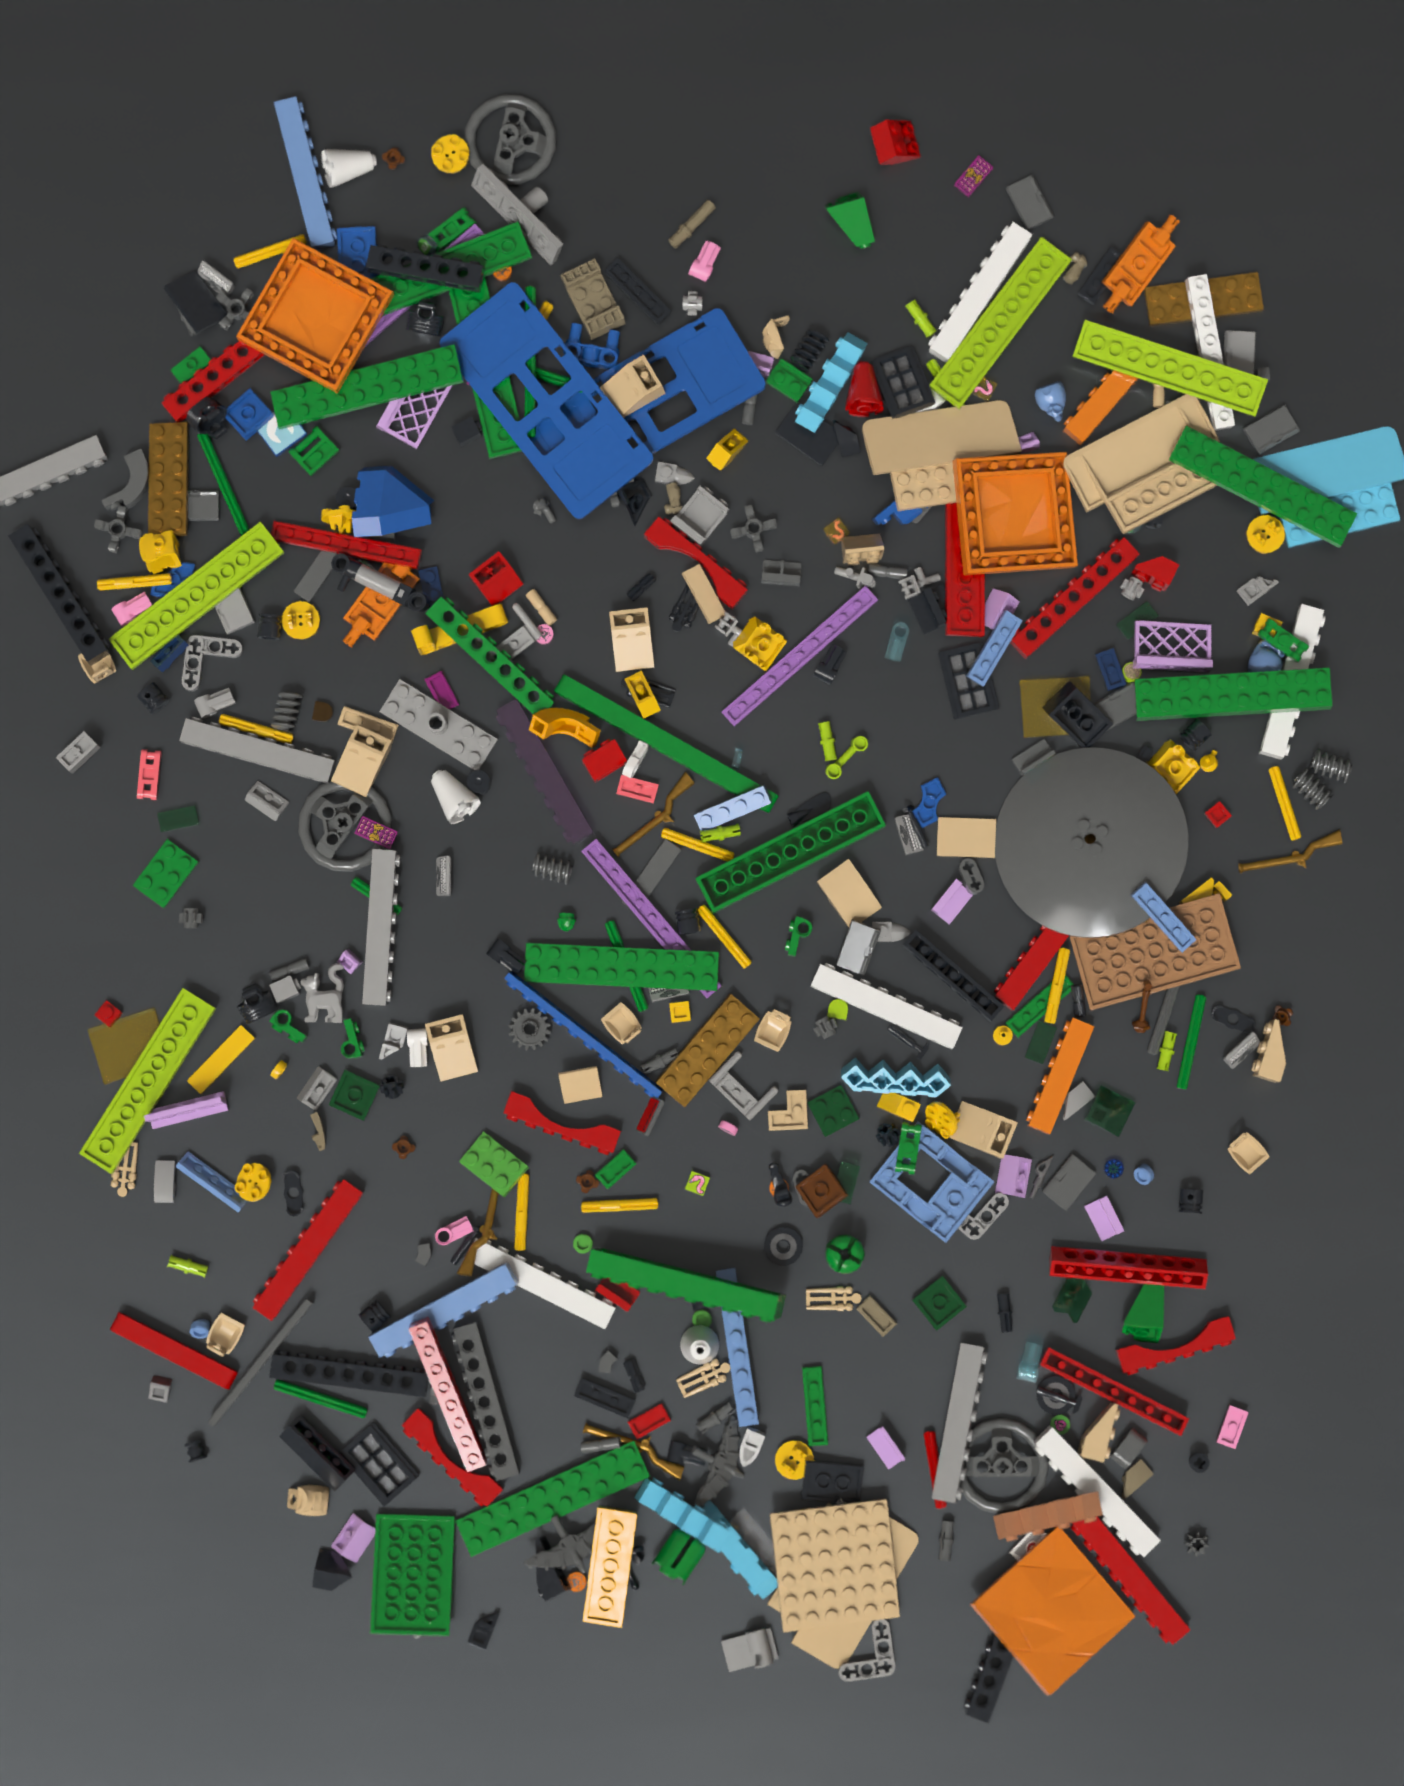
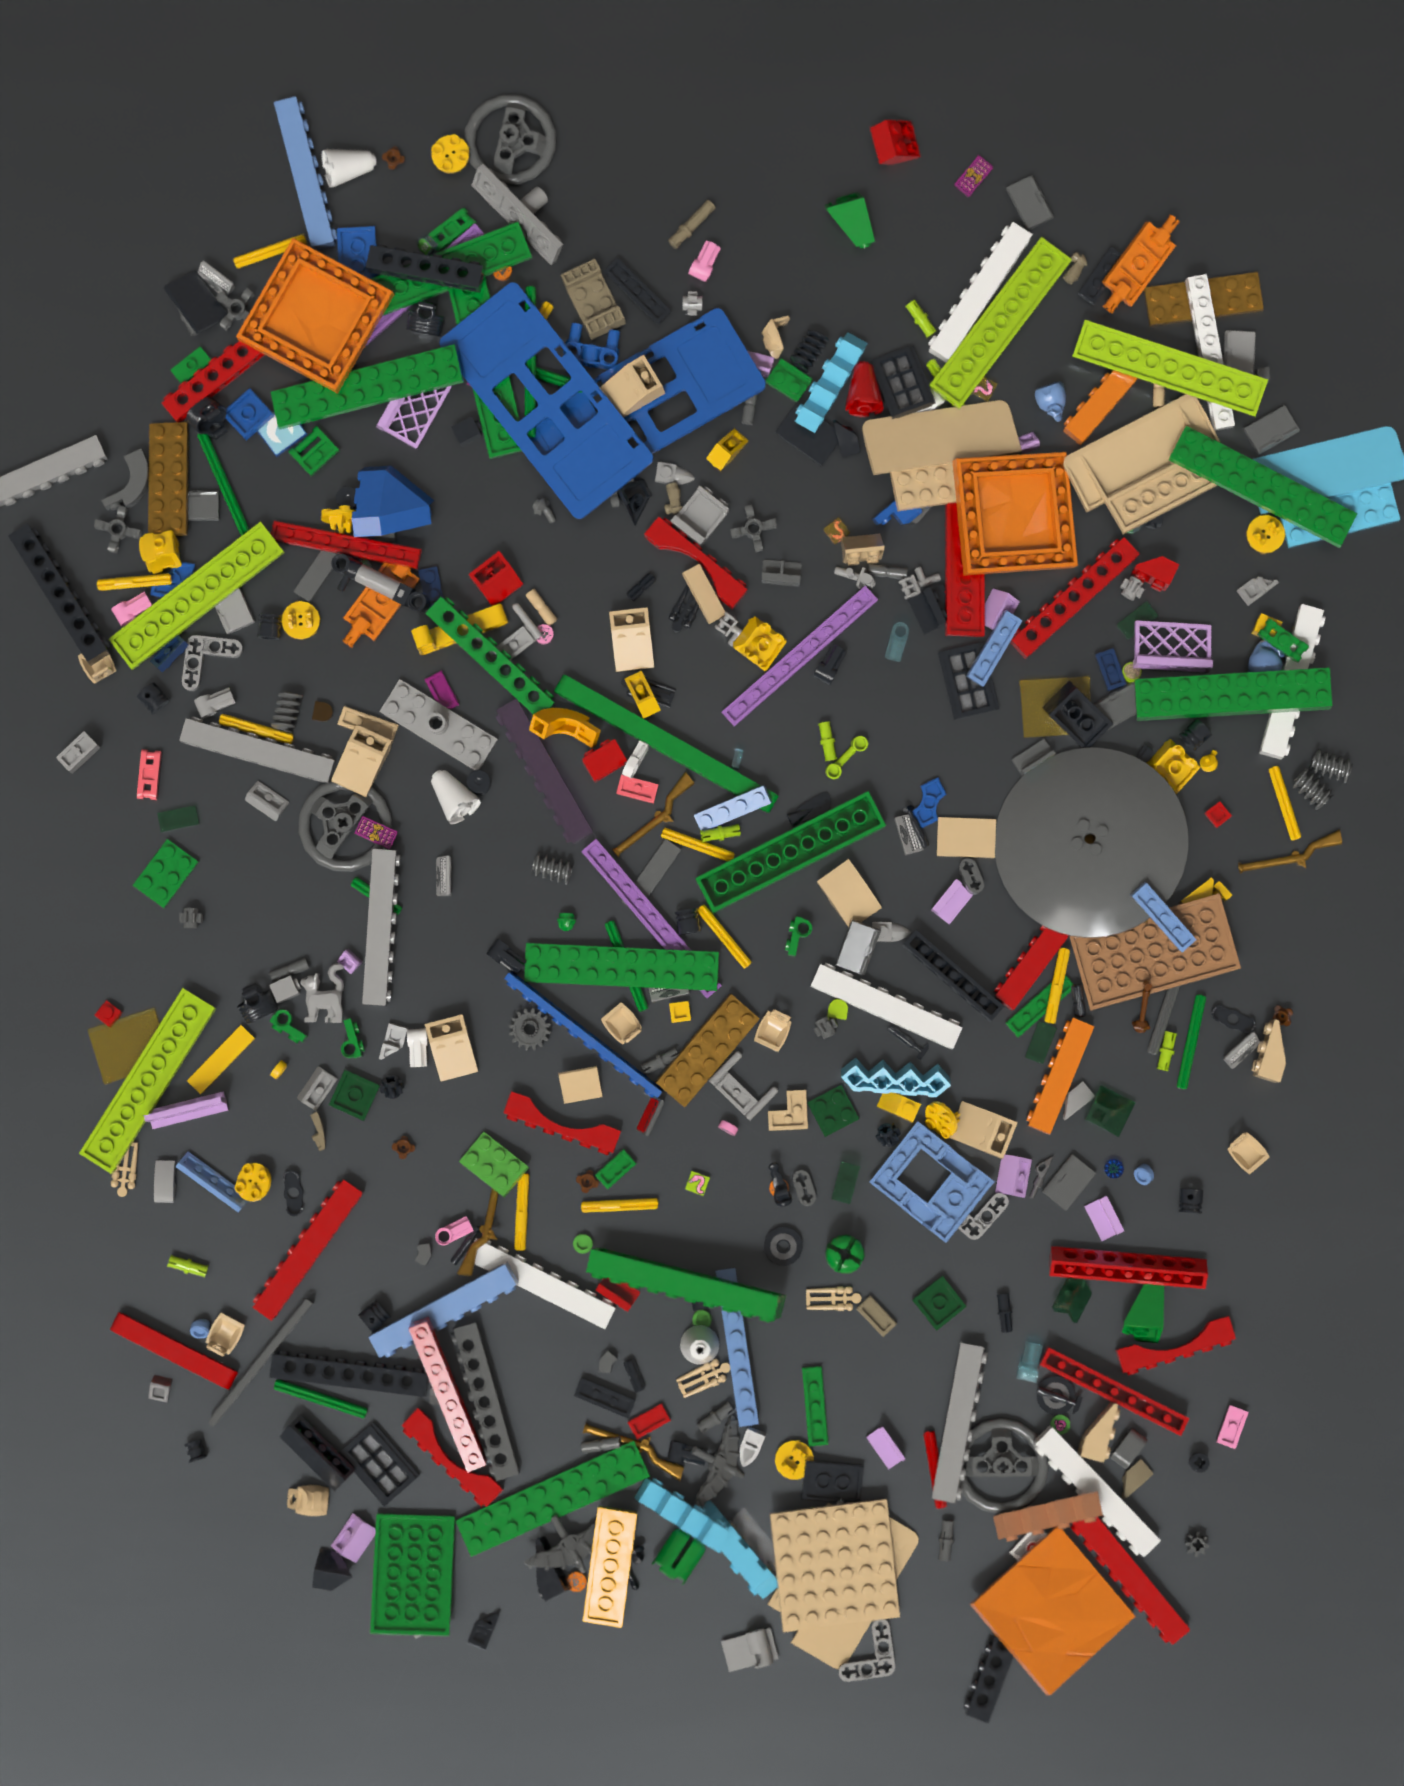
(821, 1191): reddish brown tile -> none
(908, 1148): green plate -> none
(997, 1035): yellow tile -> none

